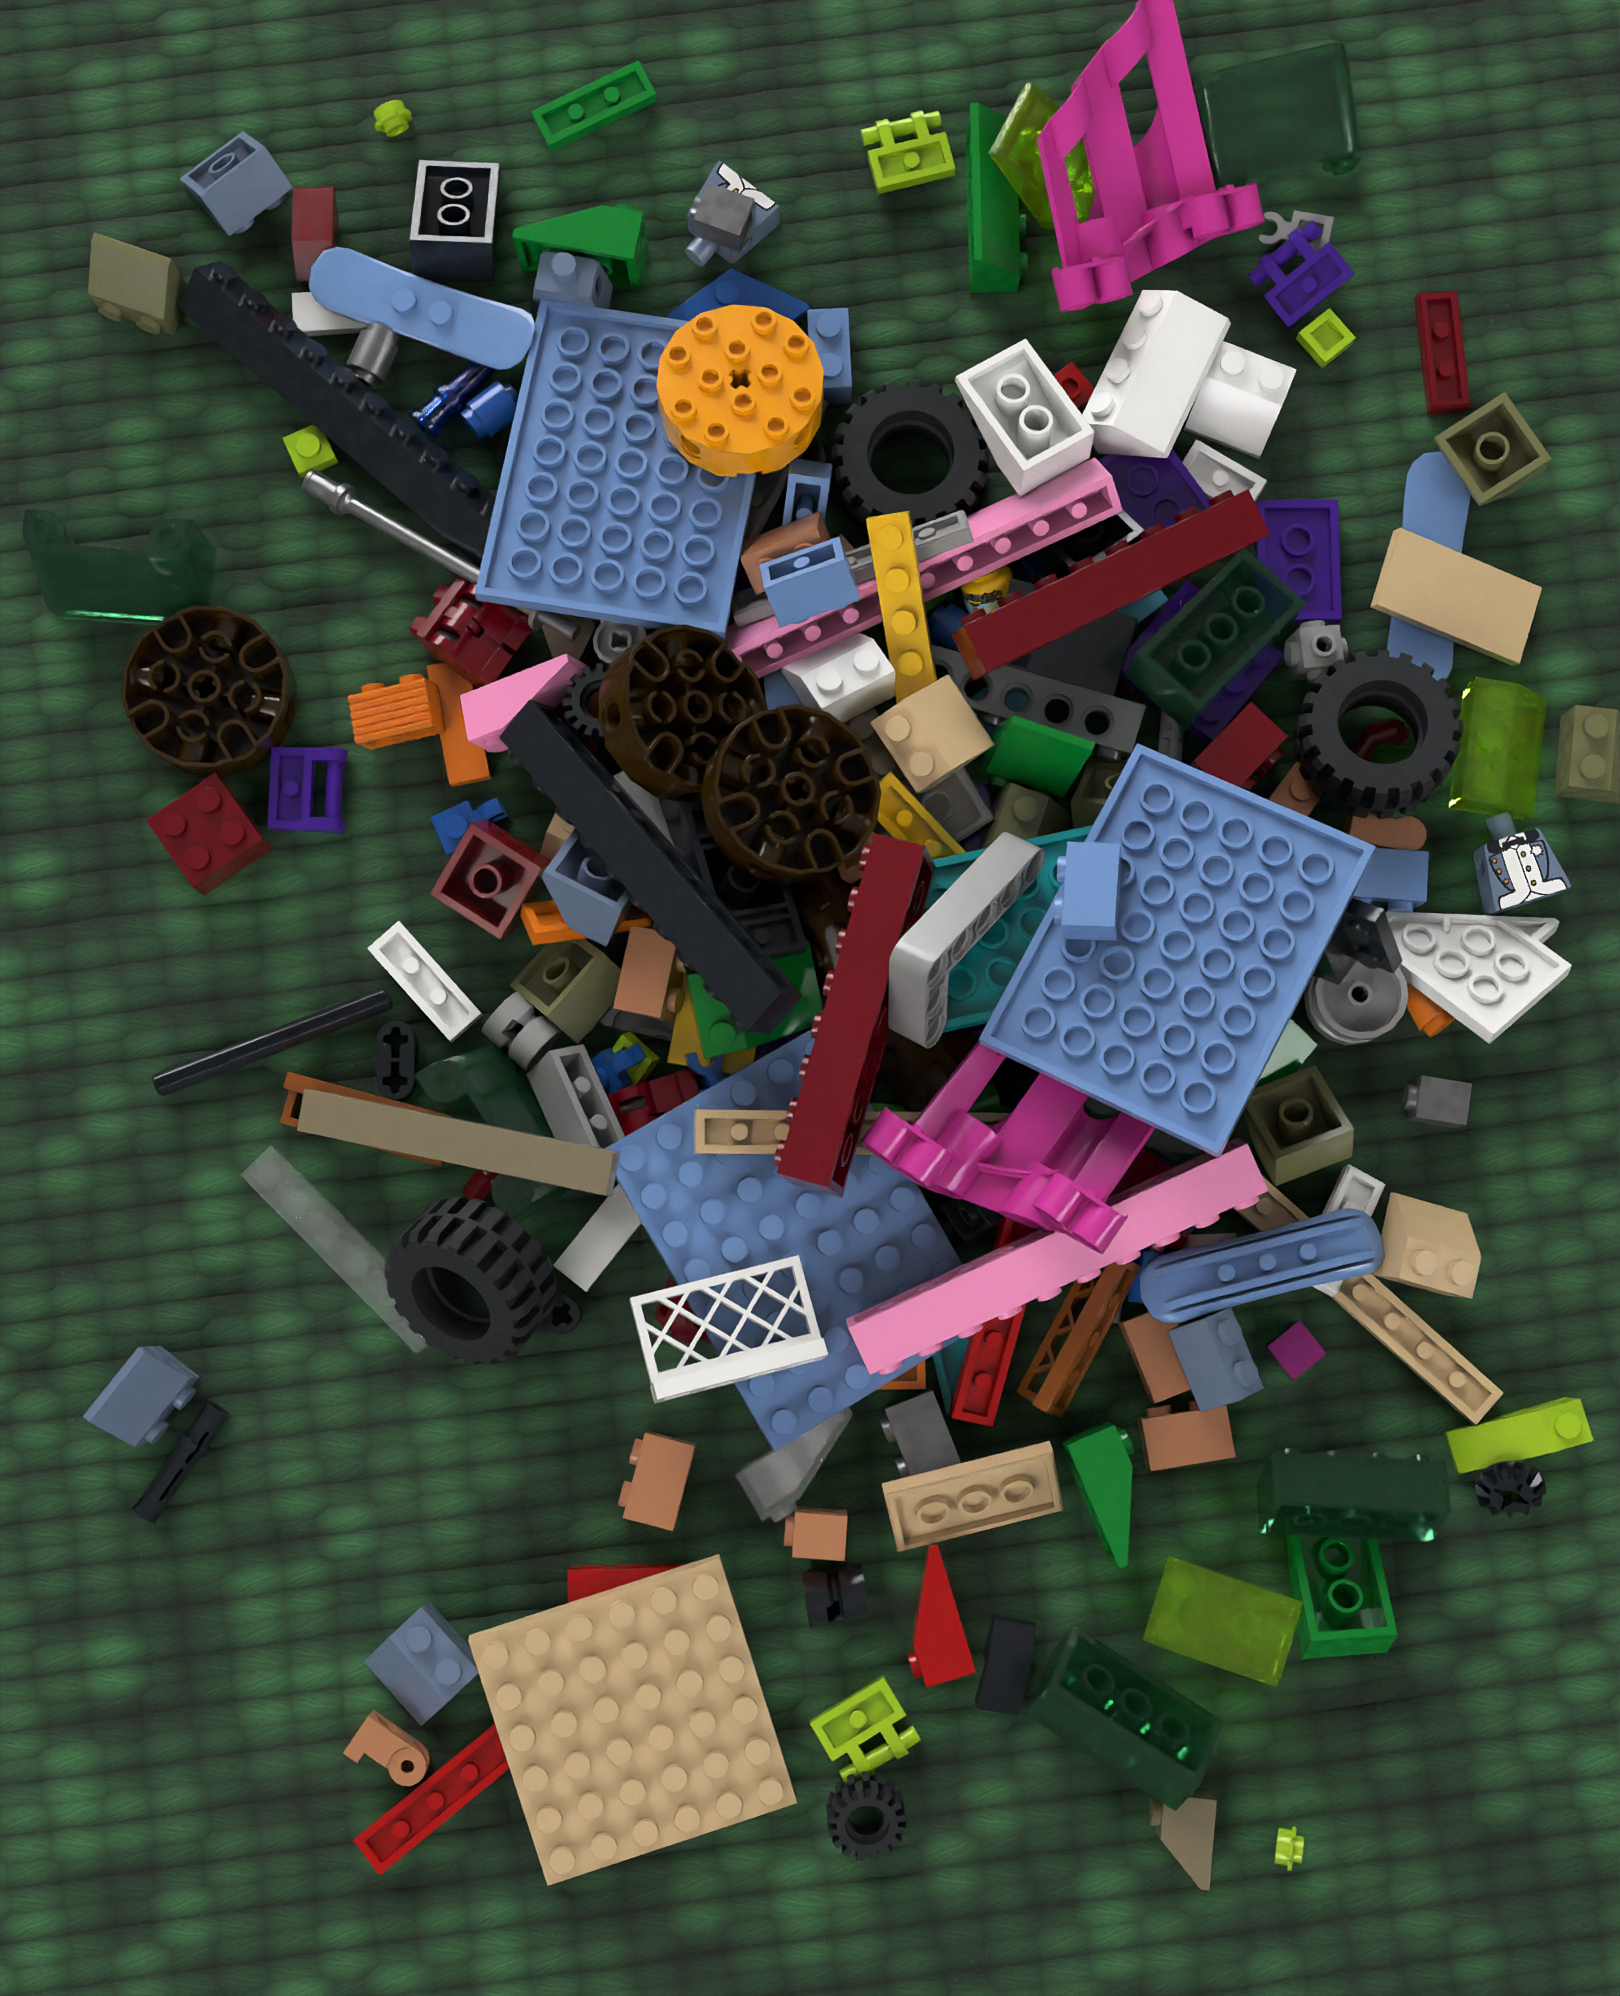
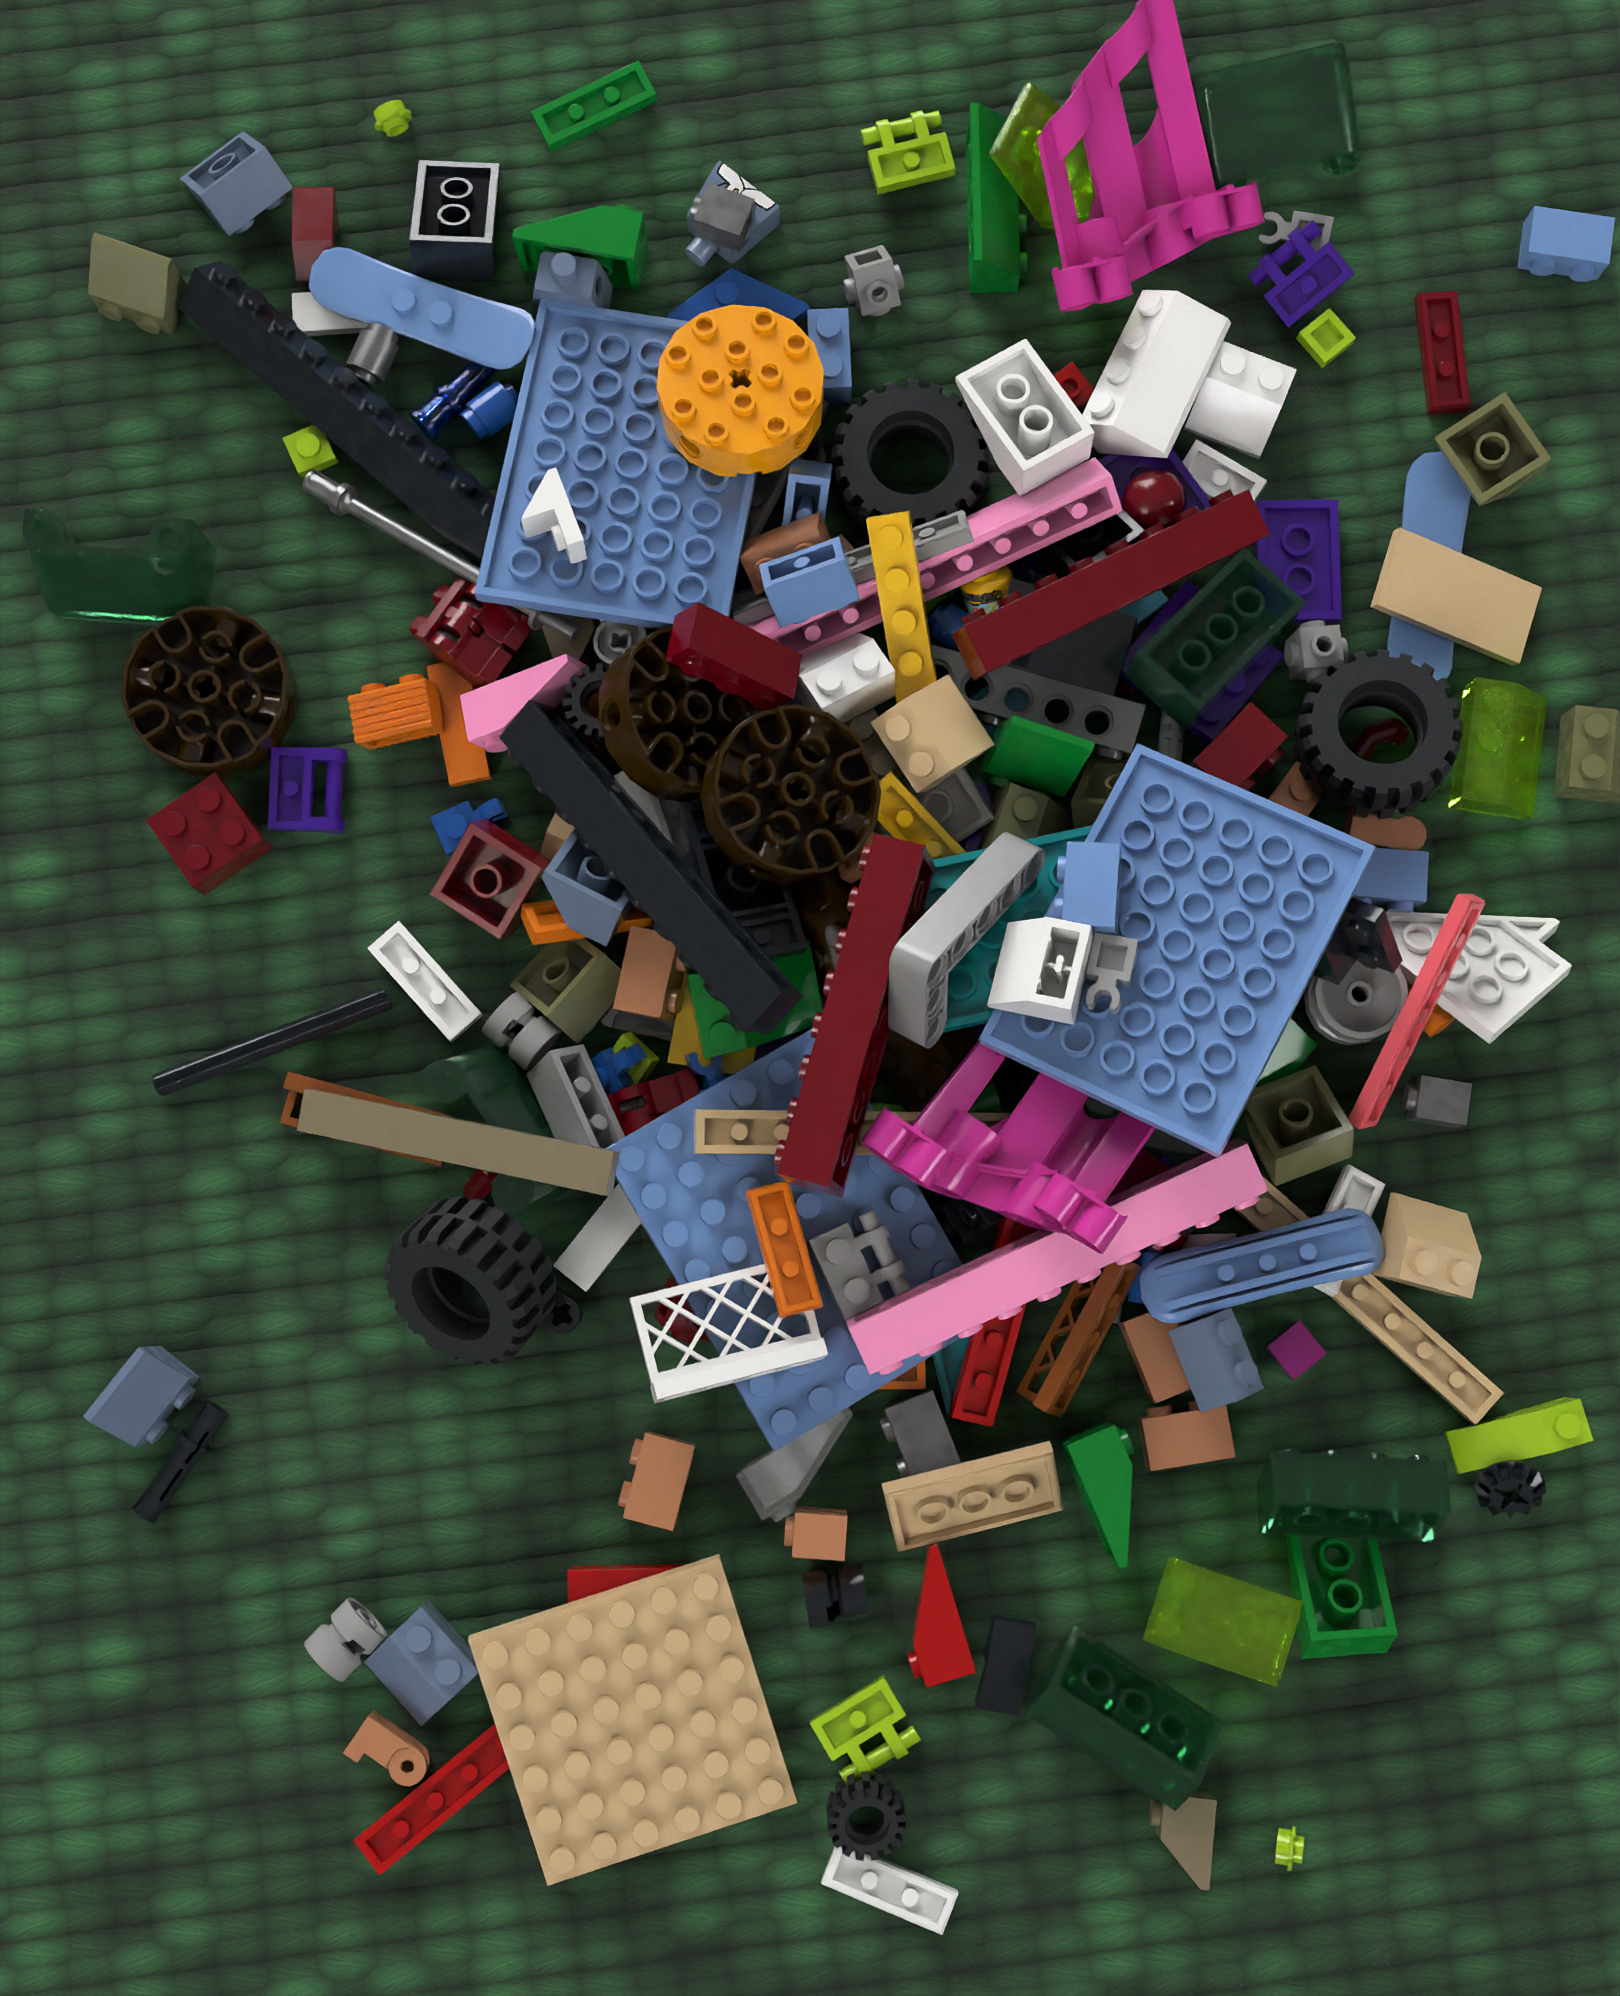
(329, 1236): clear plate -> none
(342, 1642): none -> light grey wheel
(386, 1059): black beam -> none
(552, 512): none -> white slope
(733, 657): none -> dark red brick
(784, 1249): none -> orange tile
(846, 1271): none -> light grey plate
(873, 281): none -> light grey brick
(891, 1889): none -> white tile
(1042, 968): none -> white slope
(1110, 964): none -> light grey plate
(1154, 498): none -> dark red hair
(1416, 1010): none -> coral tile
(1516, 867): torso -> none
(1566, 243): none -> medium blue brick

